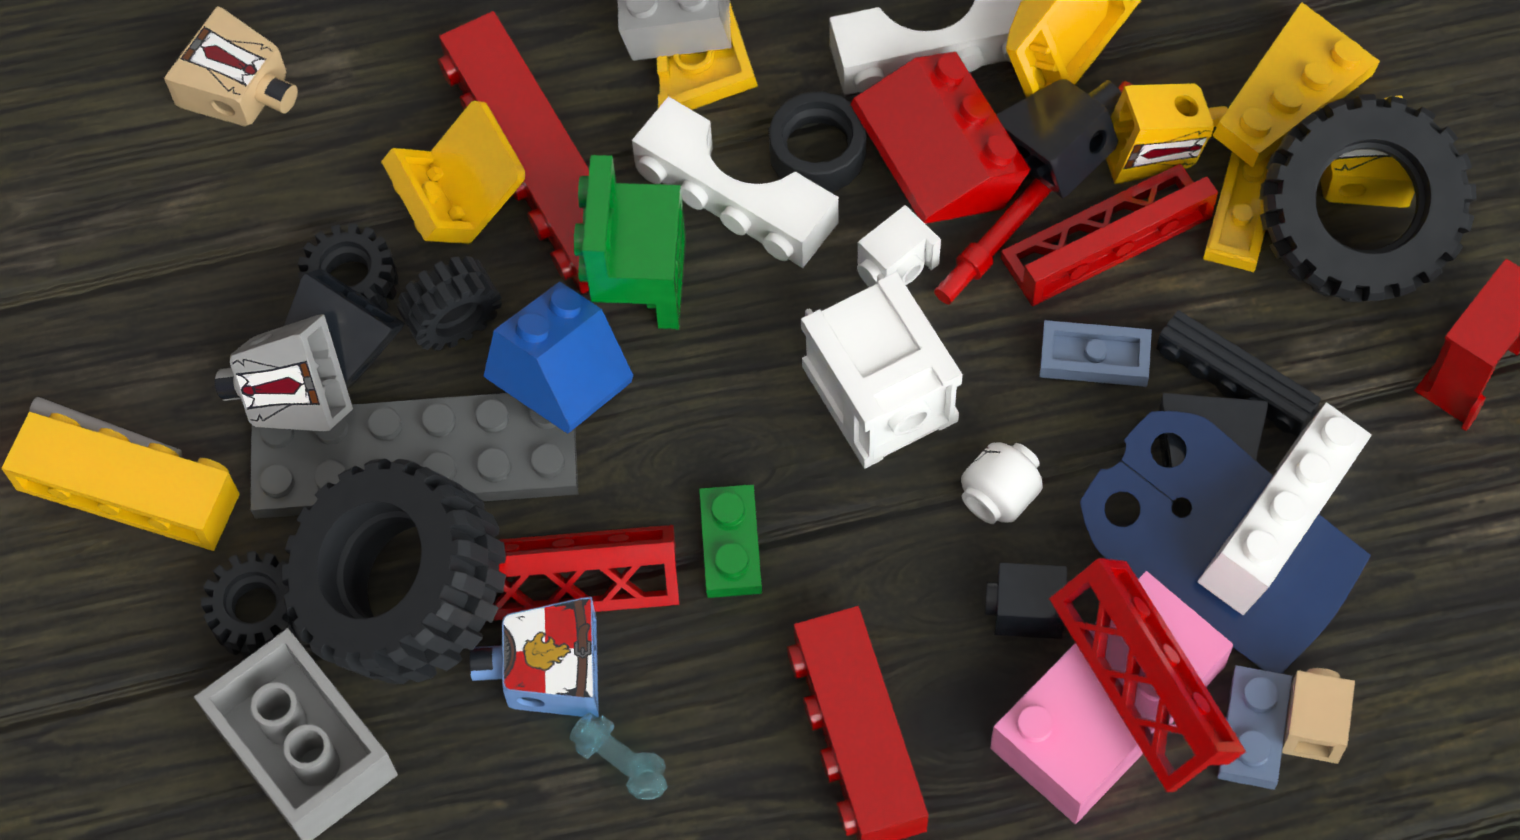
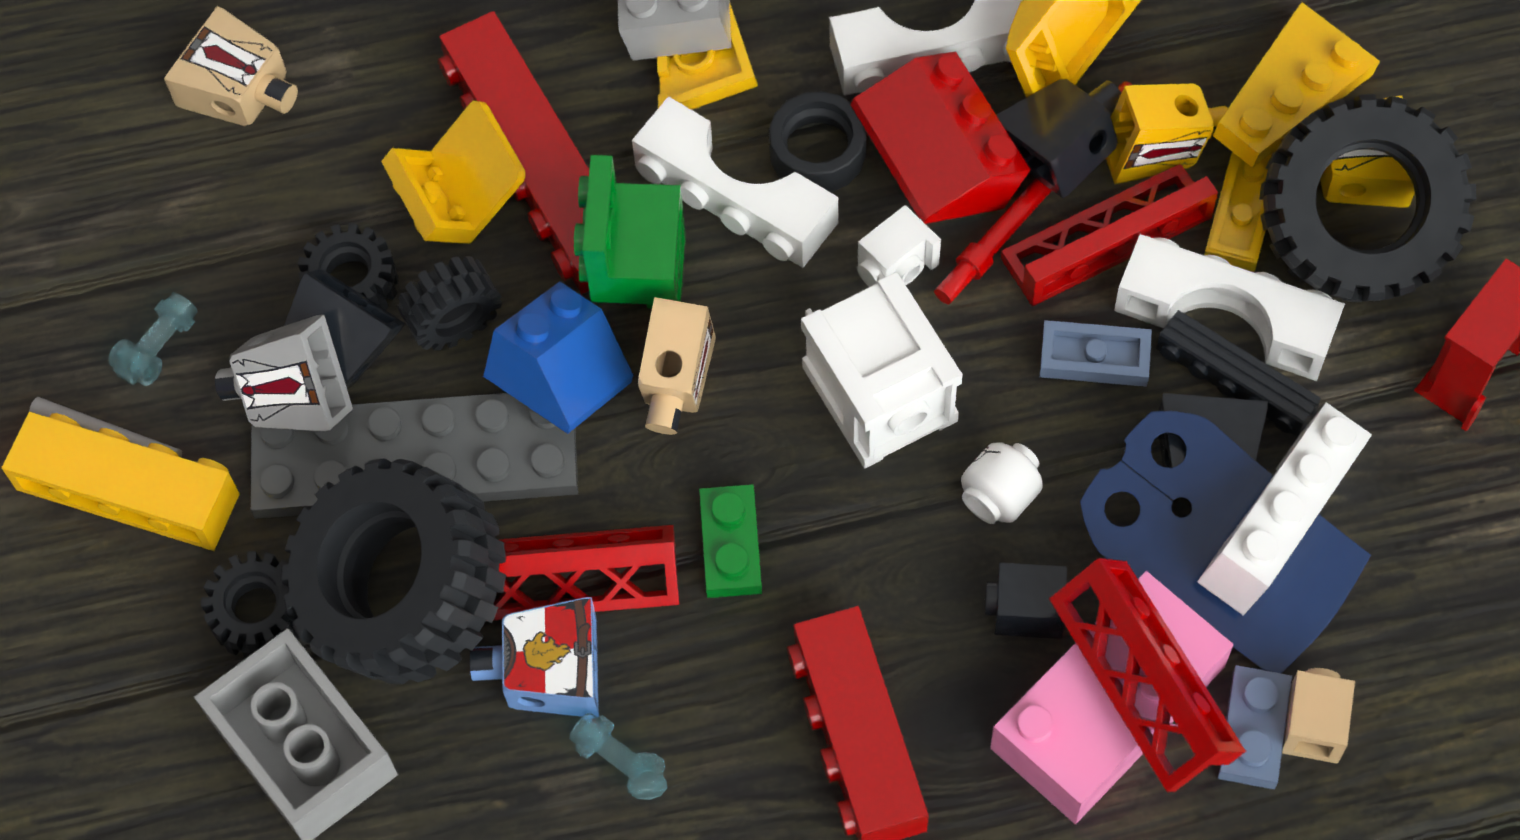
(138, 362): none -> clear light blue bar
(679, 346): none -> tan torso
(1289, 320): none -> white arch

